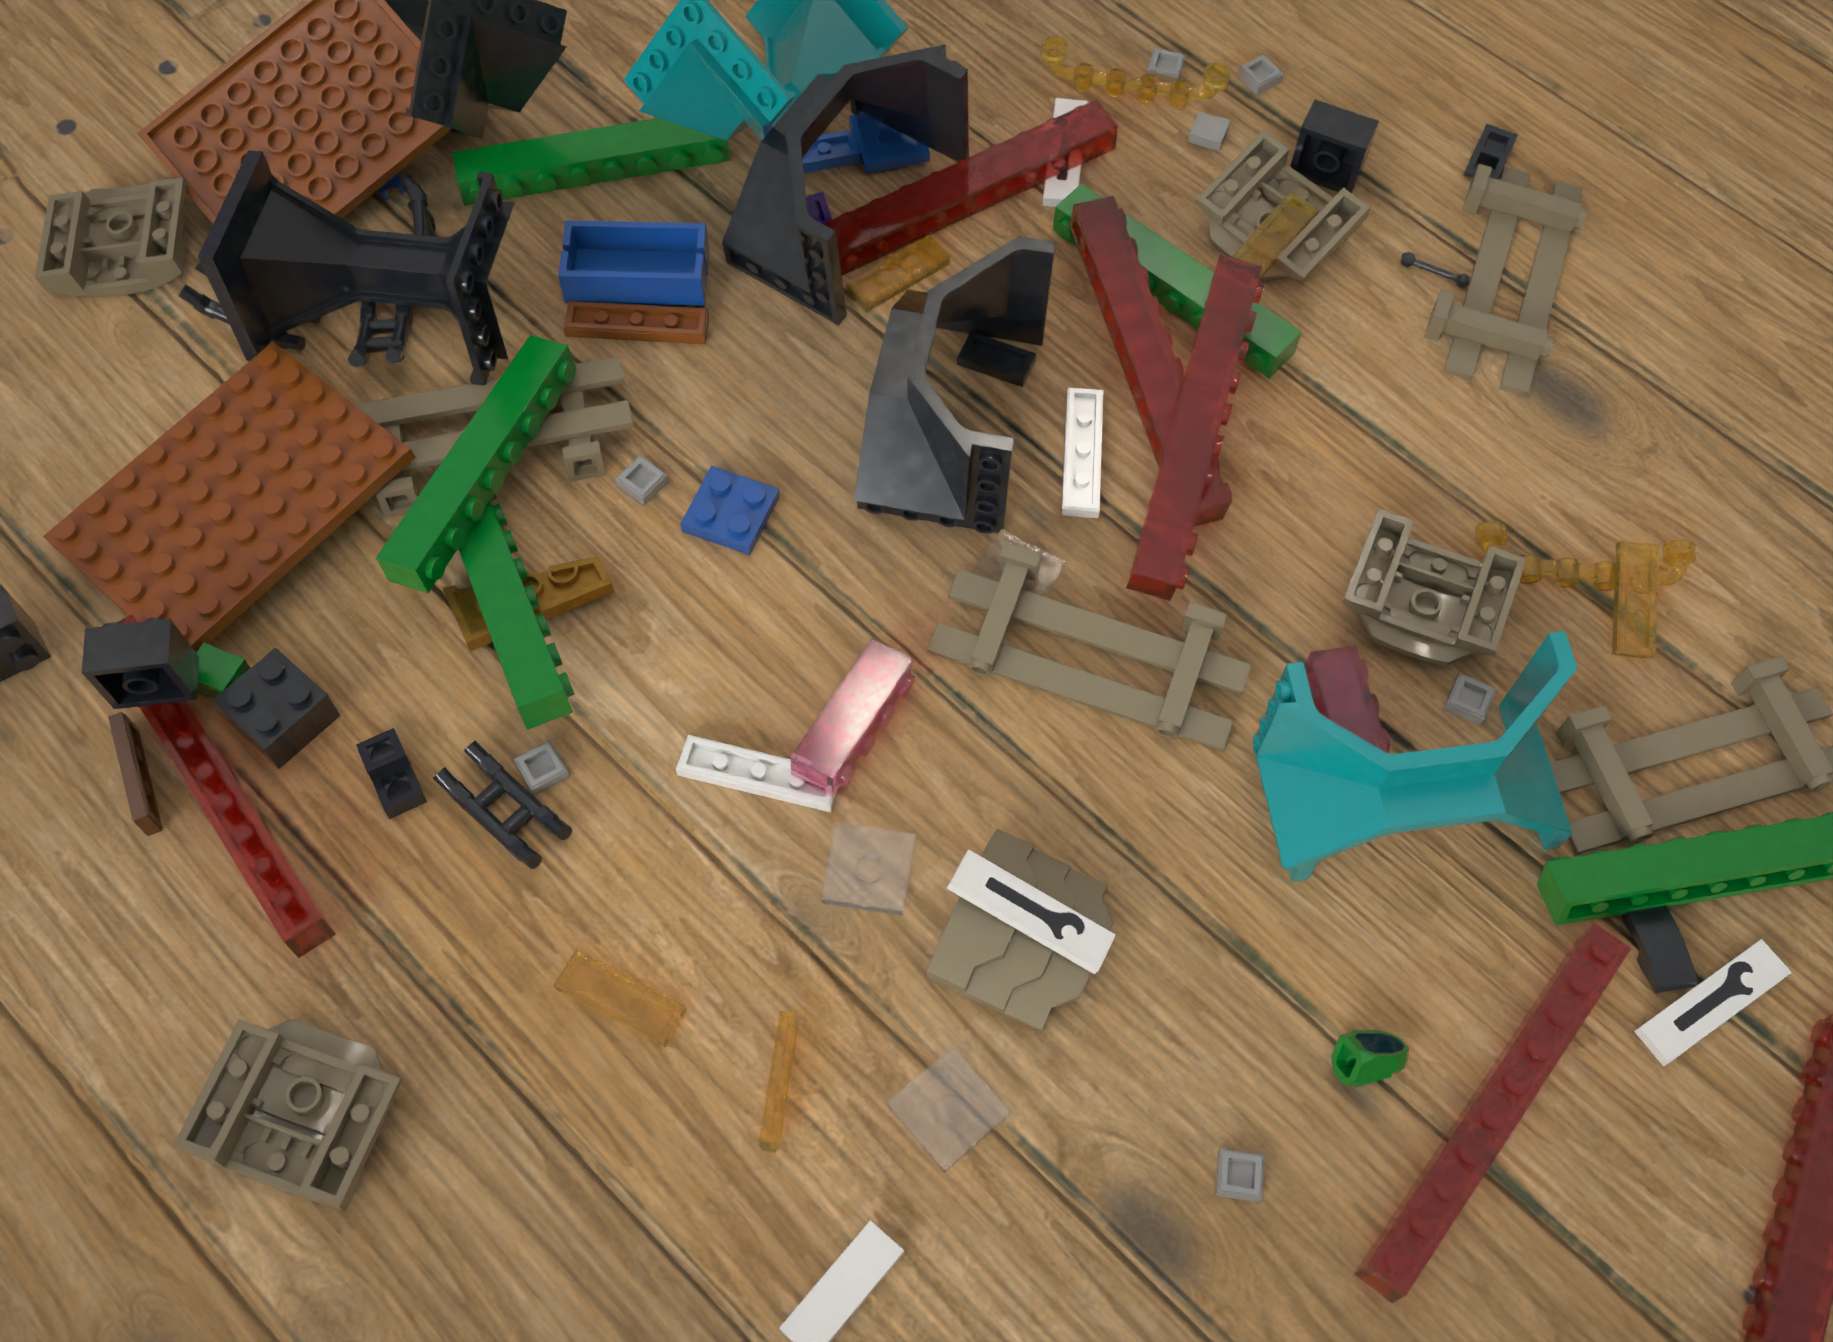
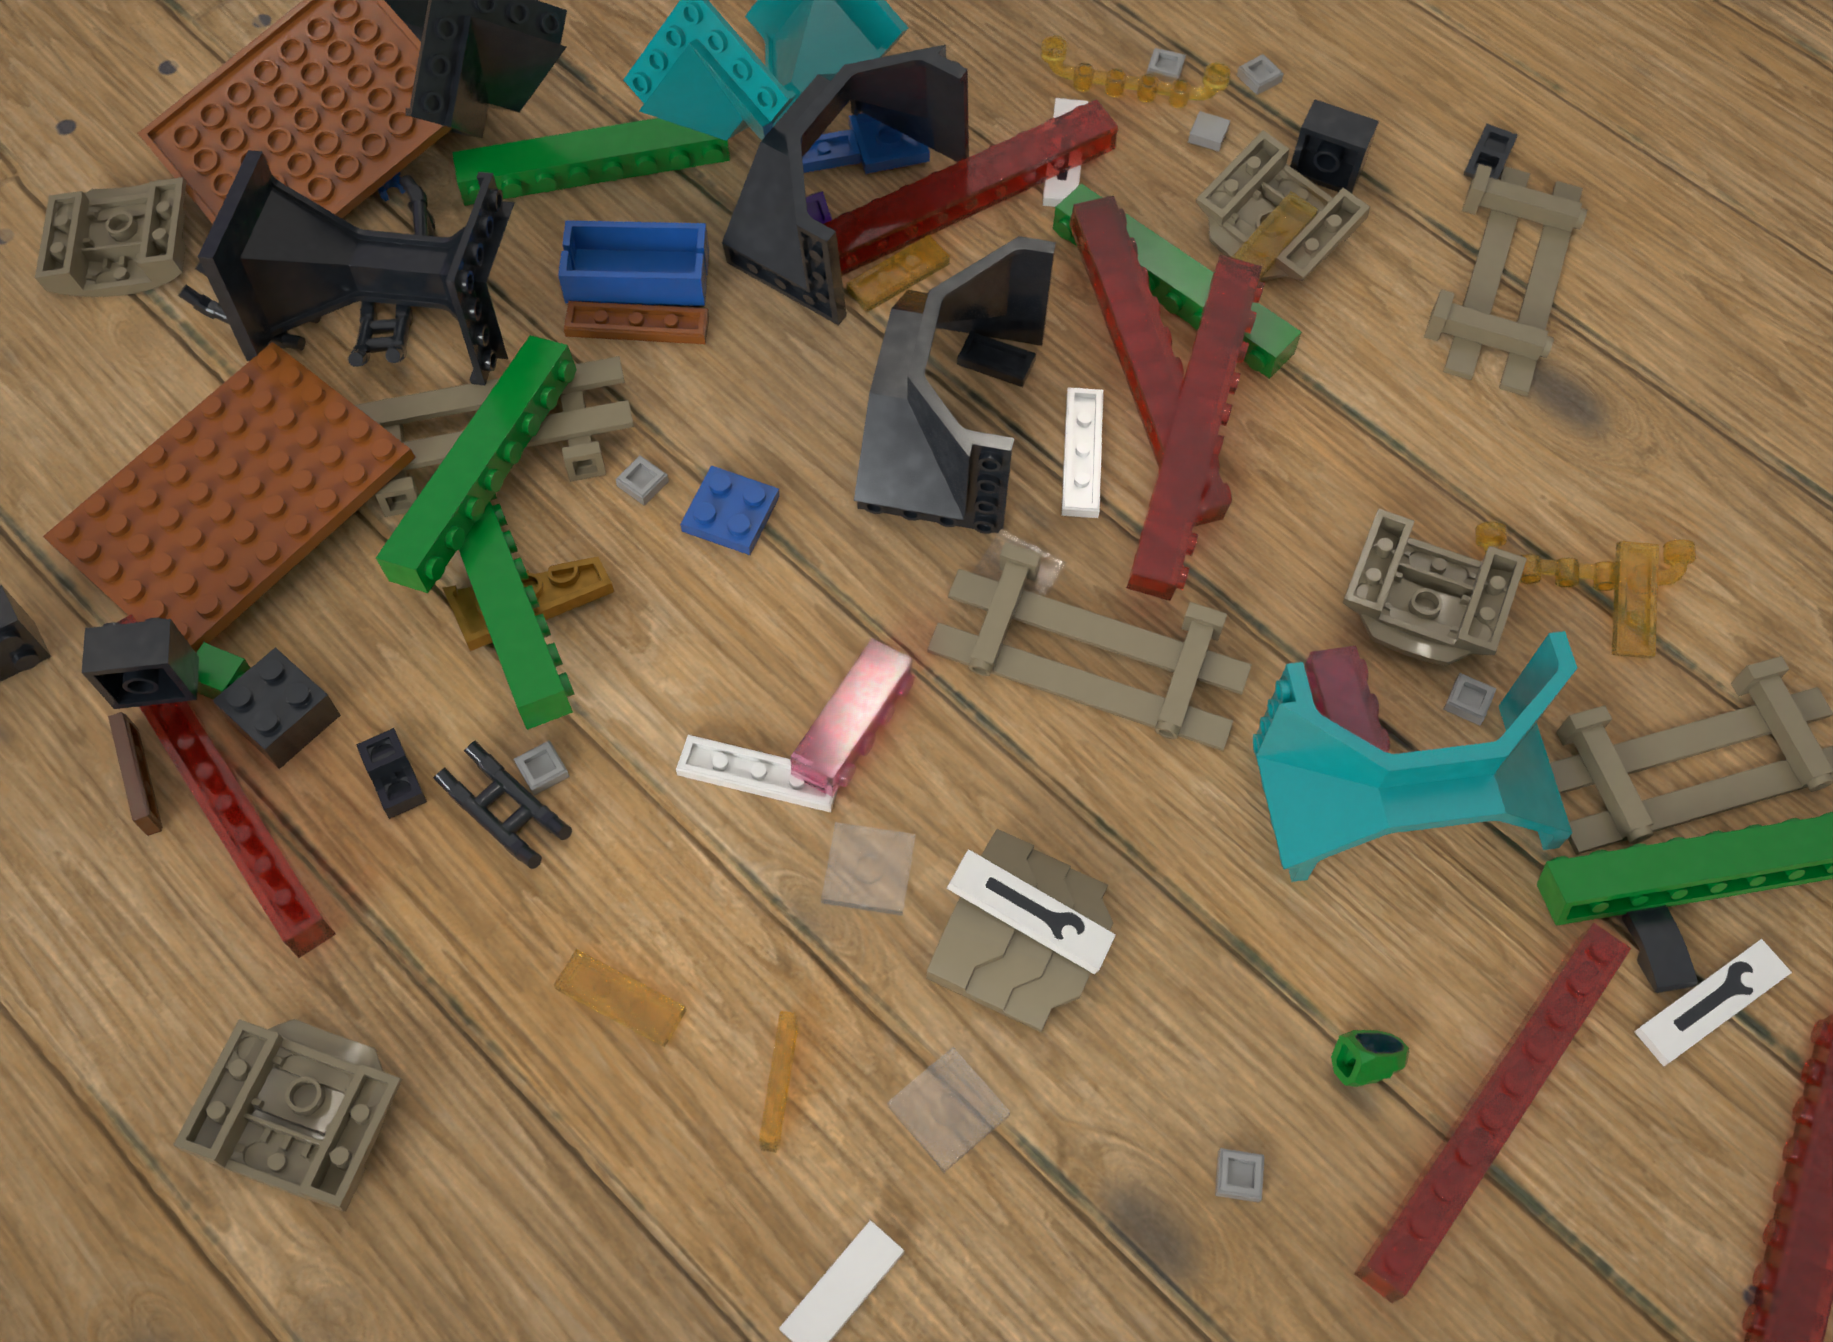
(1409, 259): black hinge -> none

